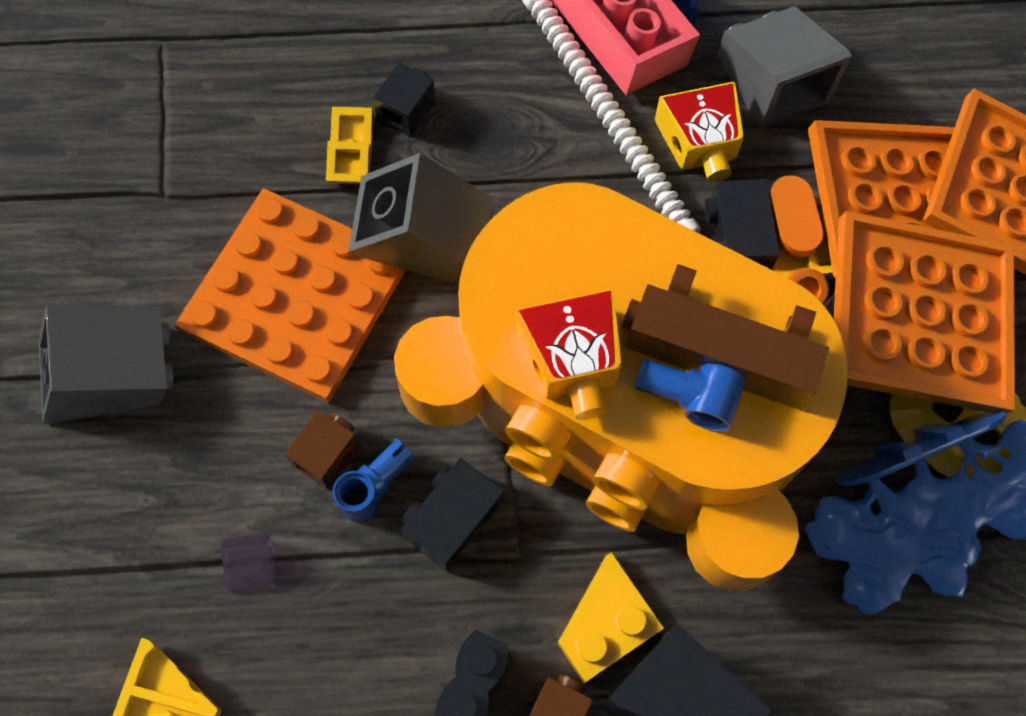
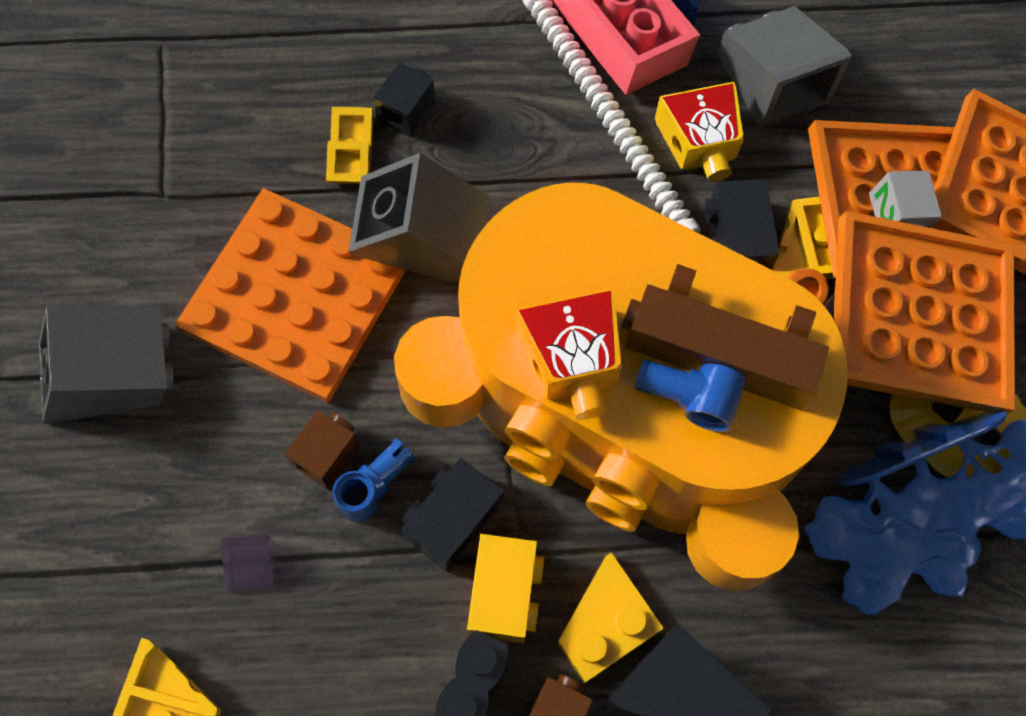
(503, 588): none -> yellow brick
(795, 216): orange tile -> none
(906, 198): none -> light grey brick

